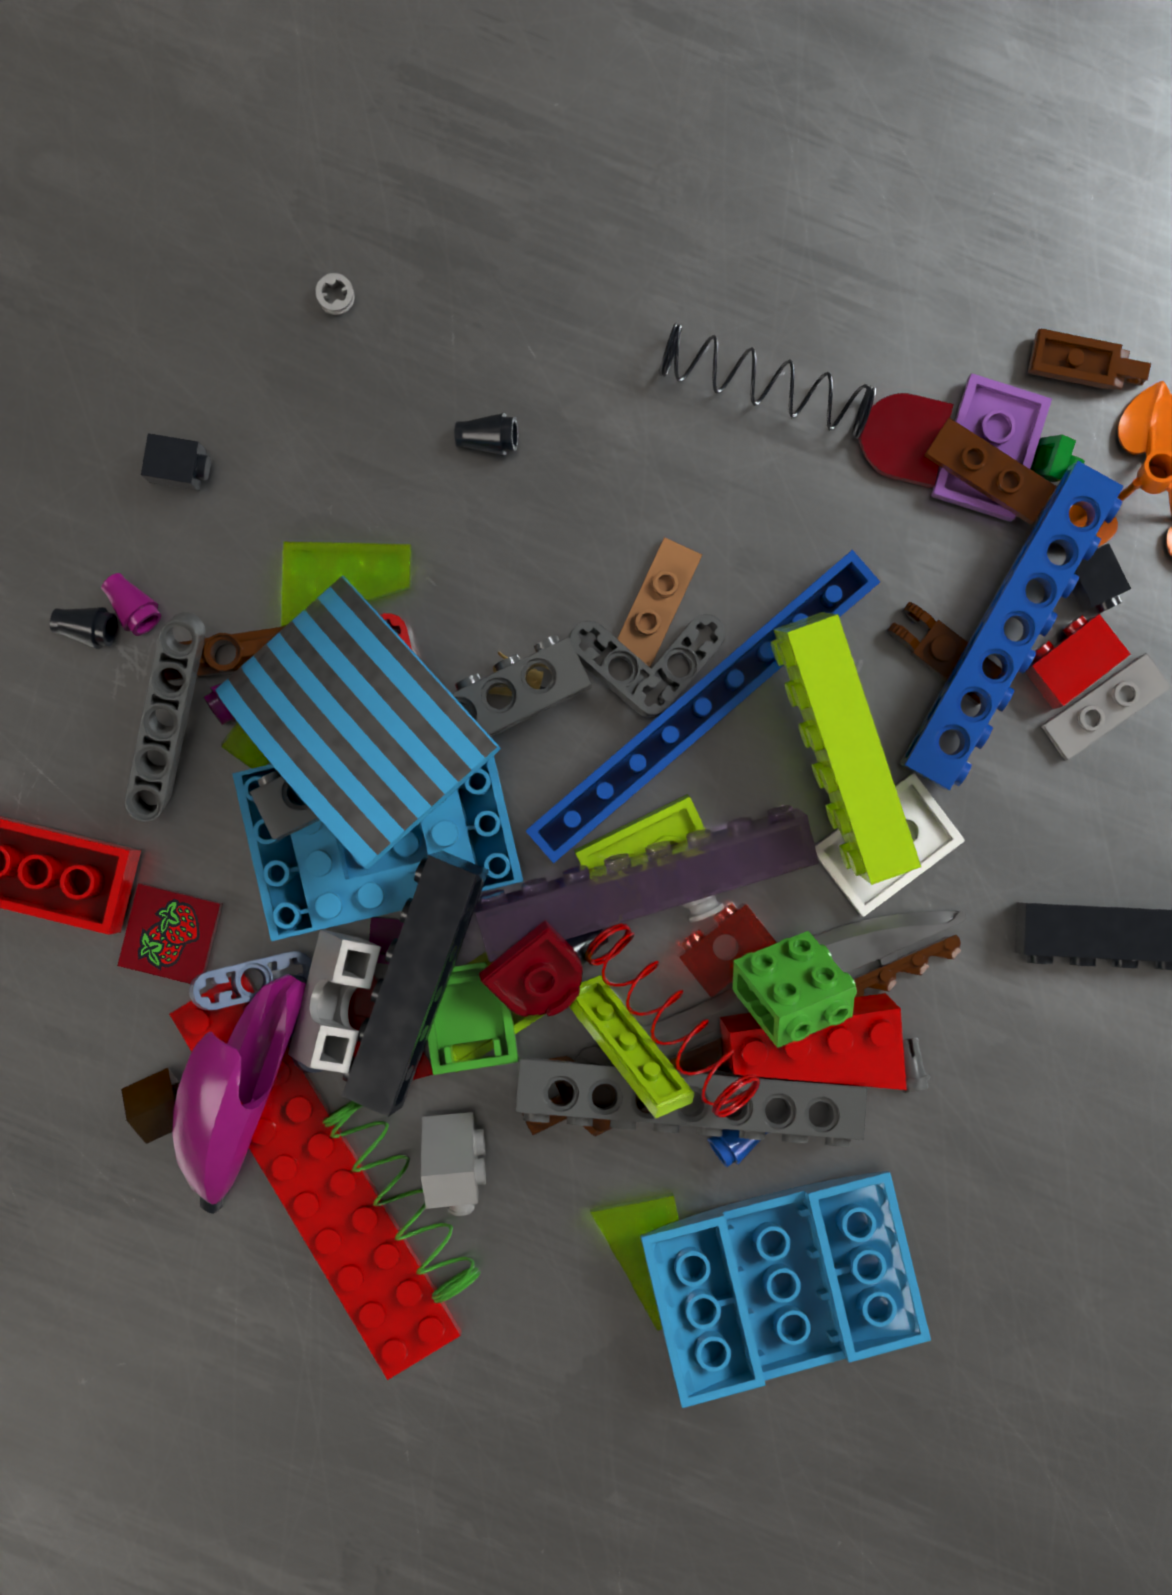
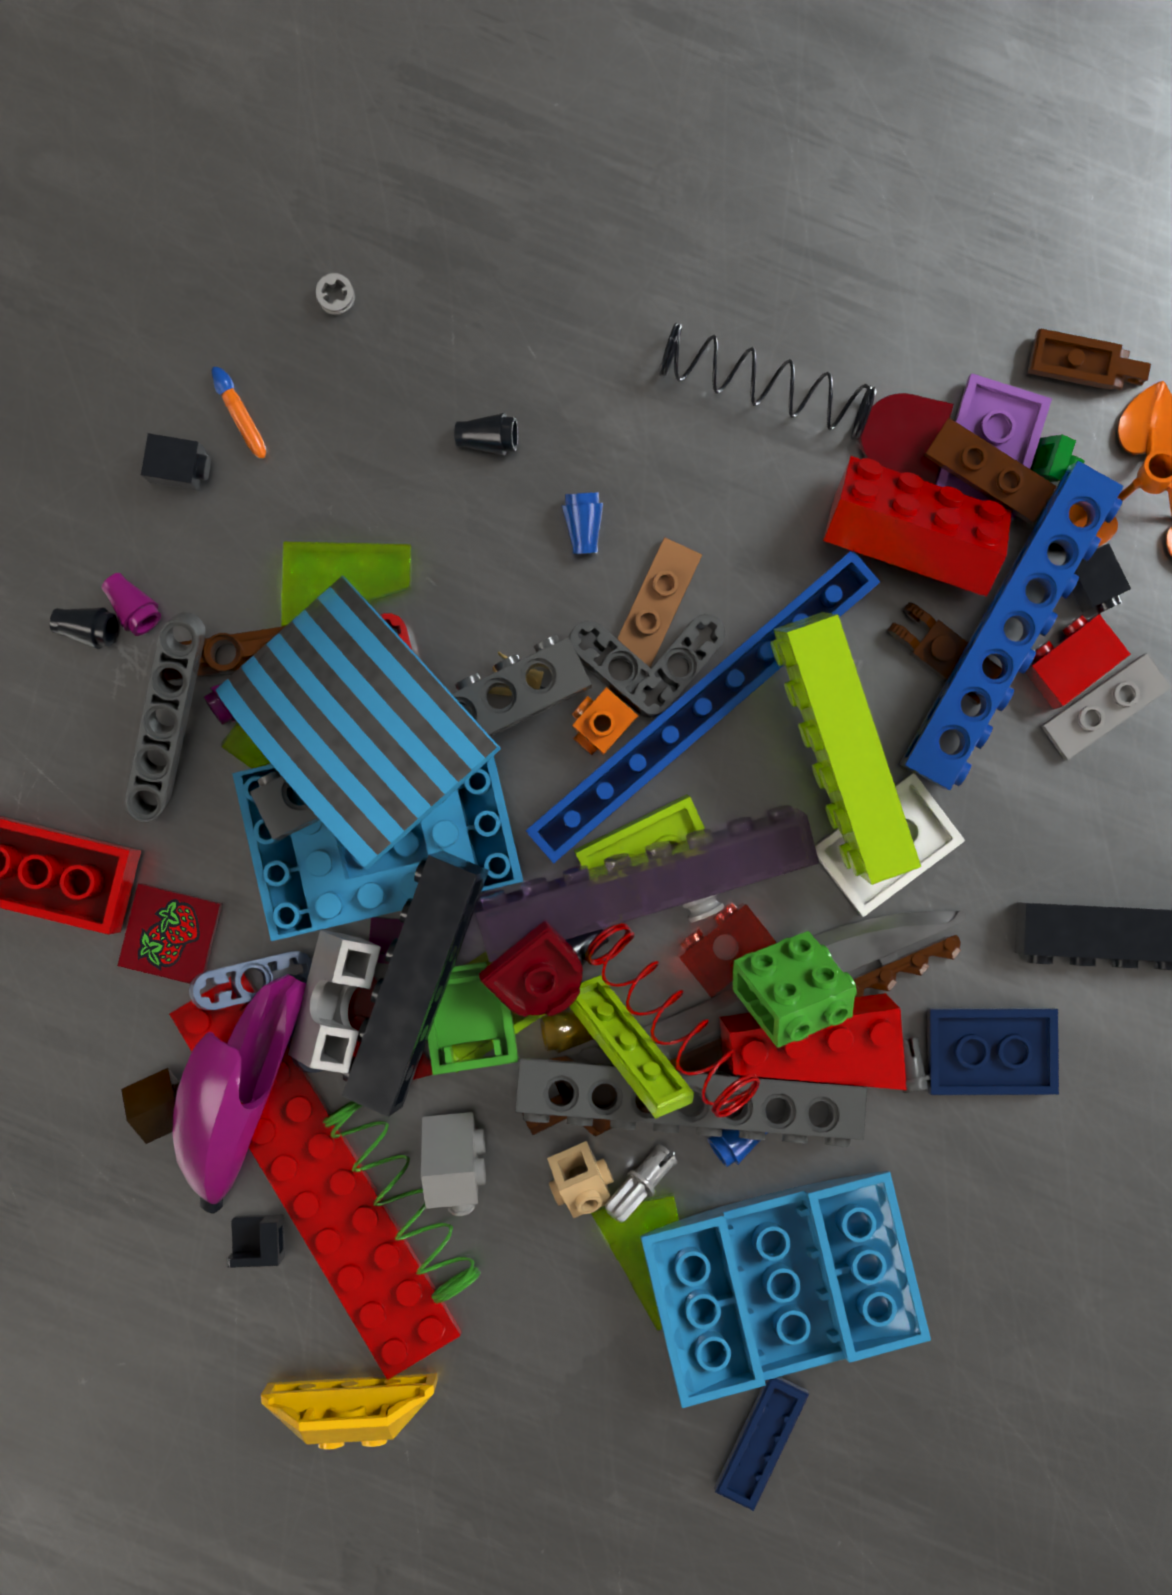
(225, 387): none -> orange piece
(257, 1241): none -> black panel
(348, 1408): none -> yellow wedge
(563, 1032): none -> clear yellow cone
(580, 1180): none -> tan brick
(583, 521): none -> blue cone
(601, 722): none -> orange brick
(640, 1183): none -> light grey axle
(761, 1442): none -> dark blue plate
(919, 525): none -> red brick
(993, 1051): none -> dark blue plate

